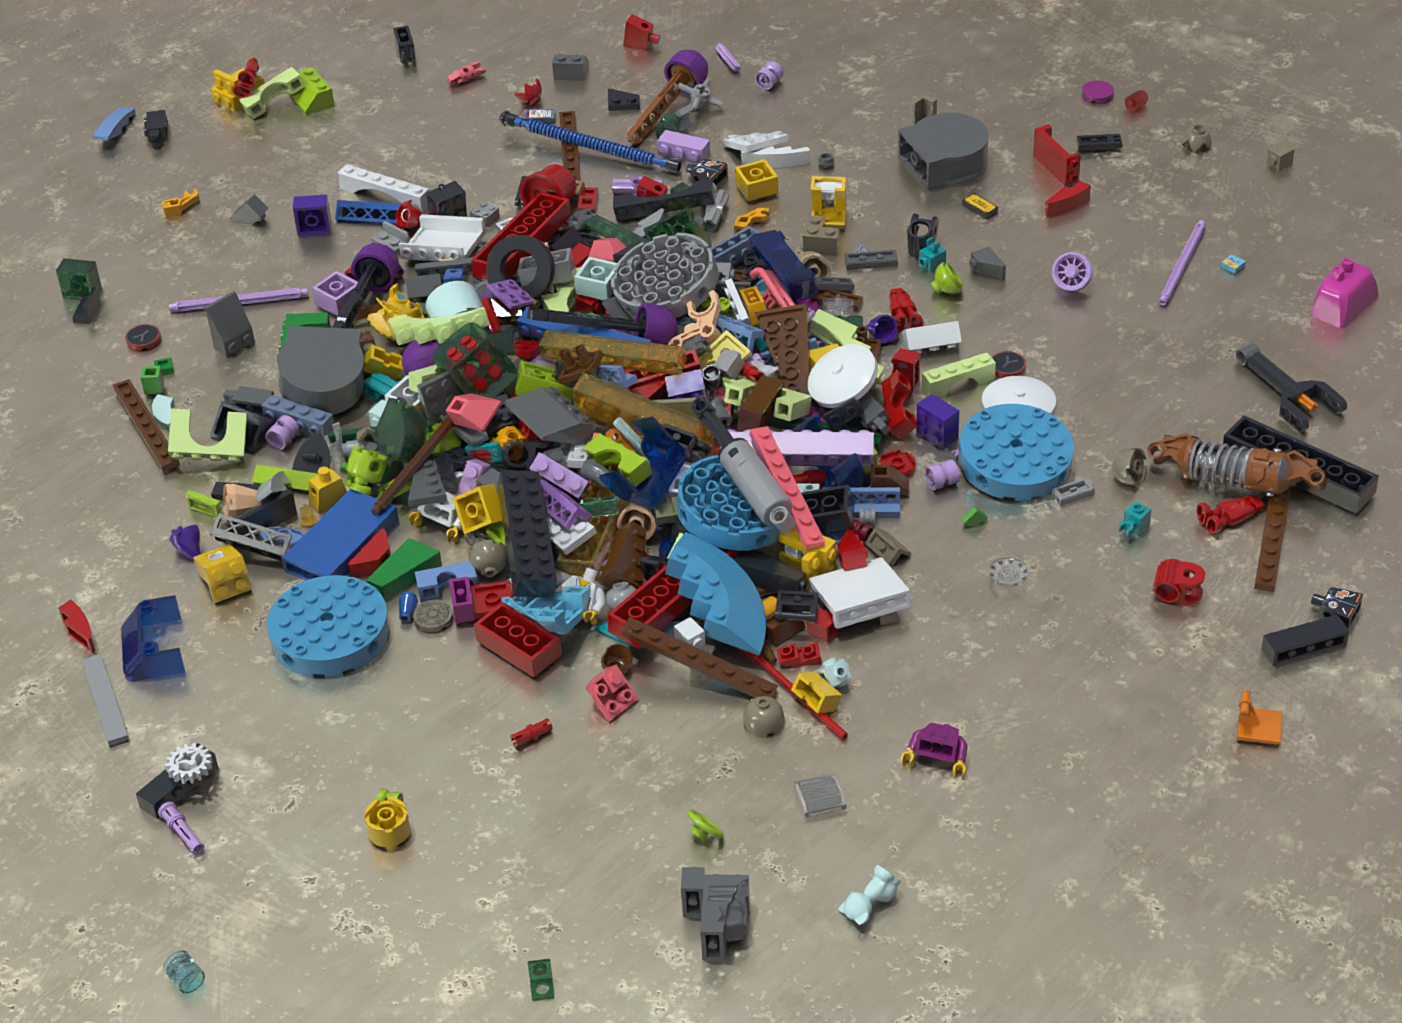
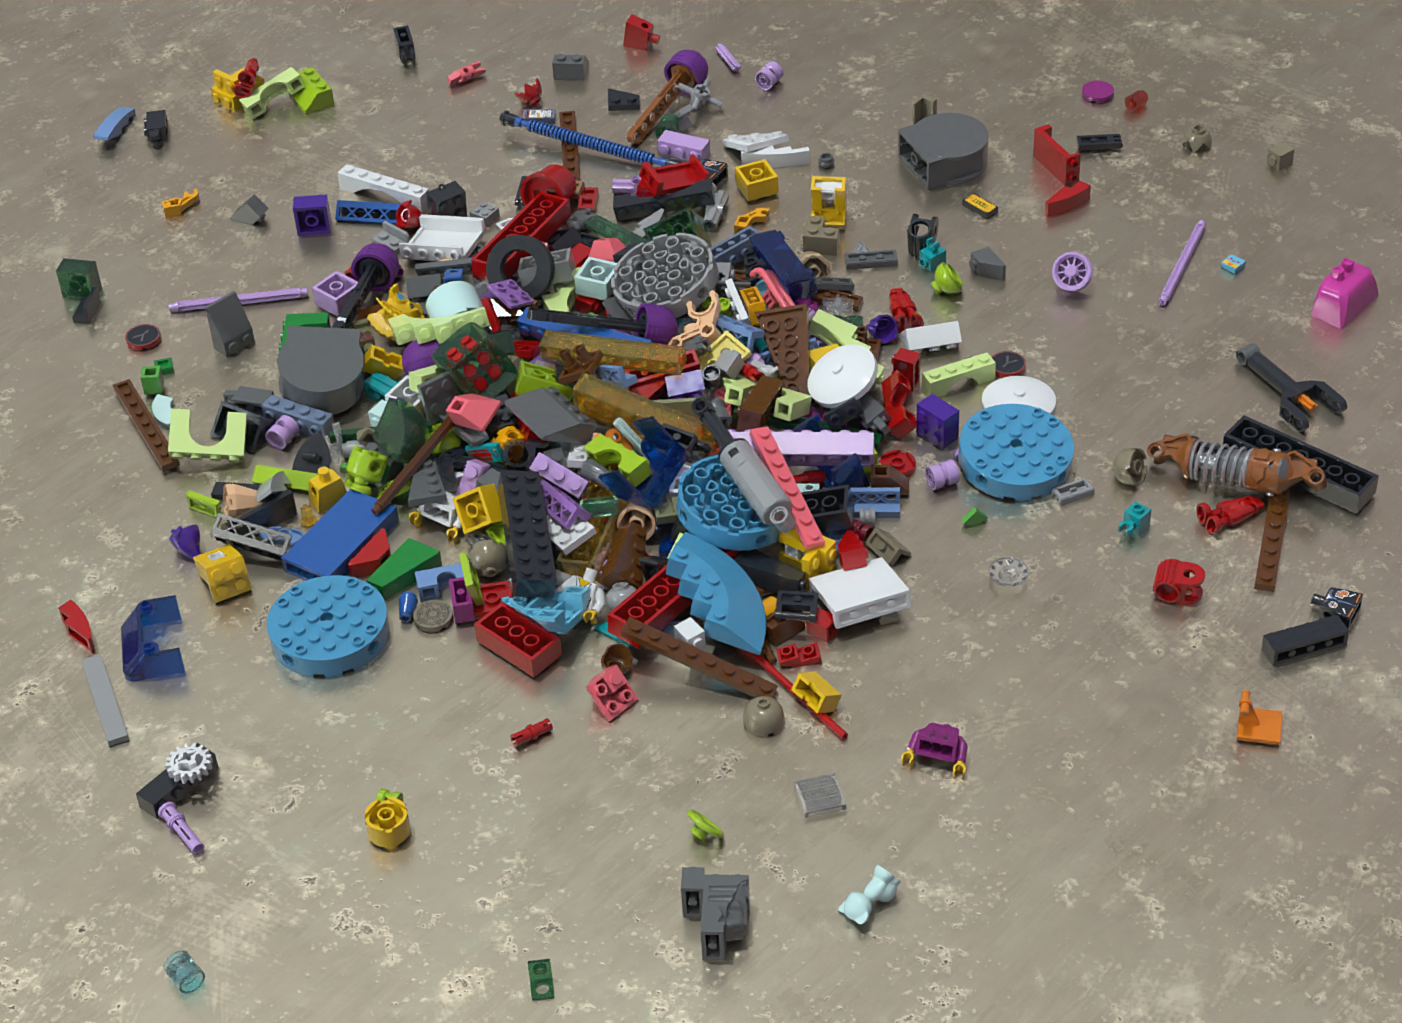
(471, 578): none -> lime tile
(673, 177): none -> red panel
(835, 672): light aqua brick -> none

